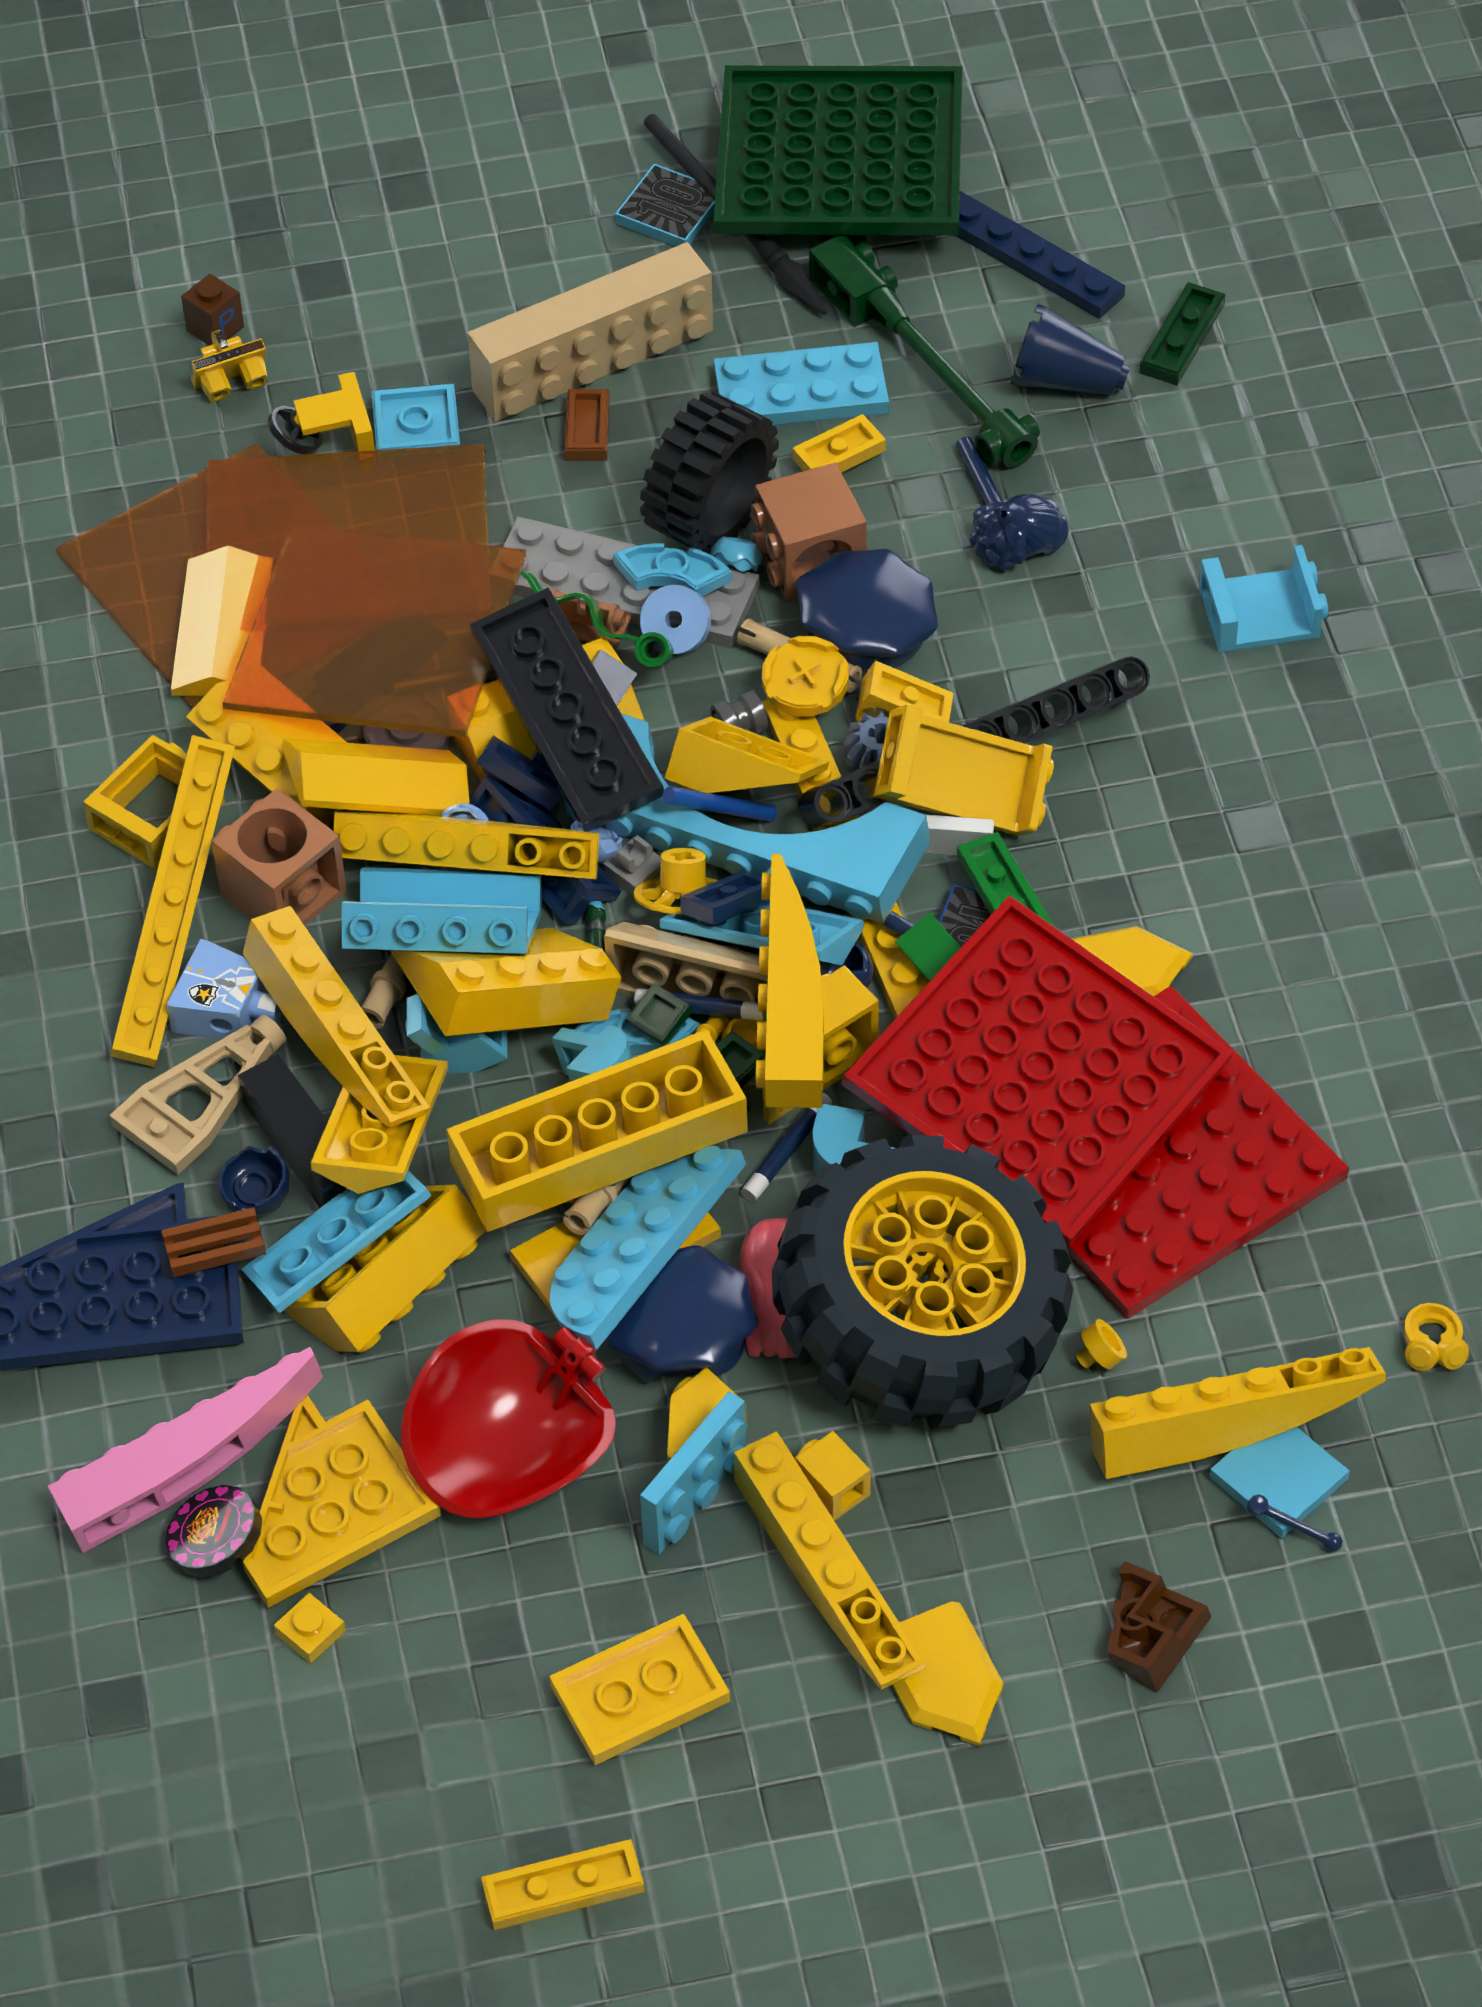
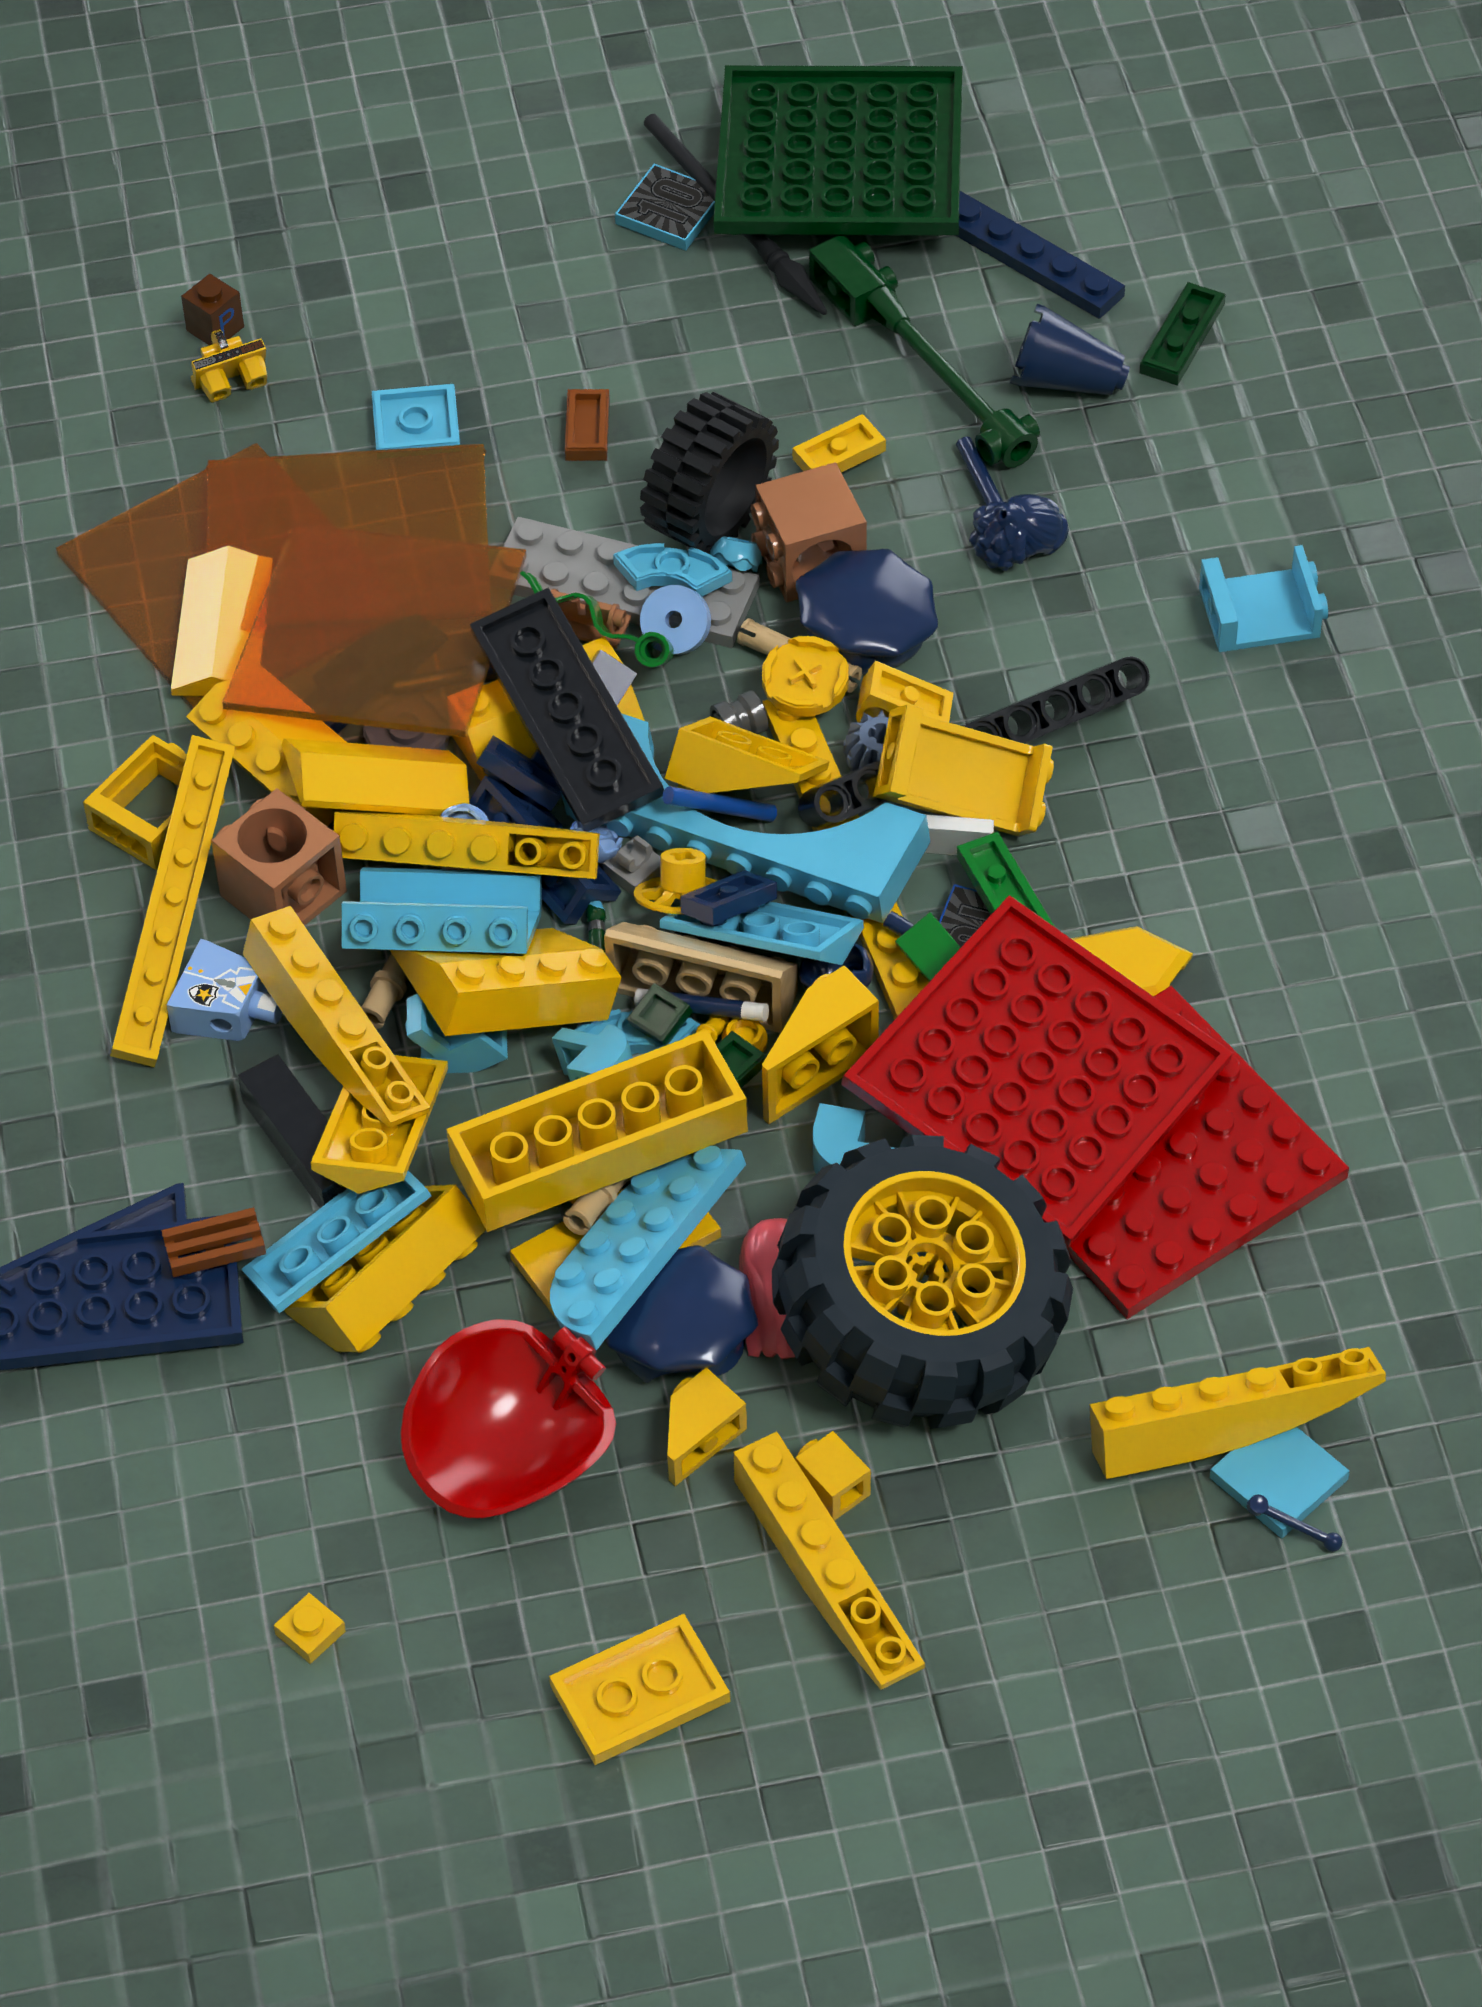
(167, 1133): tan plate -> none
(180, 1454): bright pink slope -> none
(213, 1530): tile -> none
(254, 1180): dark blue hair -> none
(325, 413): yellow piece -> none
(332, 1500): yellow wing -> none
(562, 1884): yellow tile -> none
(591, 331): tan brick -> none
(693, 1474): medium azure plate -> none
(781, 1153): dark blue bar -> none
(791, 998): yellow slope -> none
(806, 383): medium azure plate -> none
(958, 1678): yellow tile -> none
(1101, 1346): yellow tile -> none
(1152, 1626): reddish brown slope -> none
(1424, 1353): yellow piece -> none

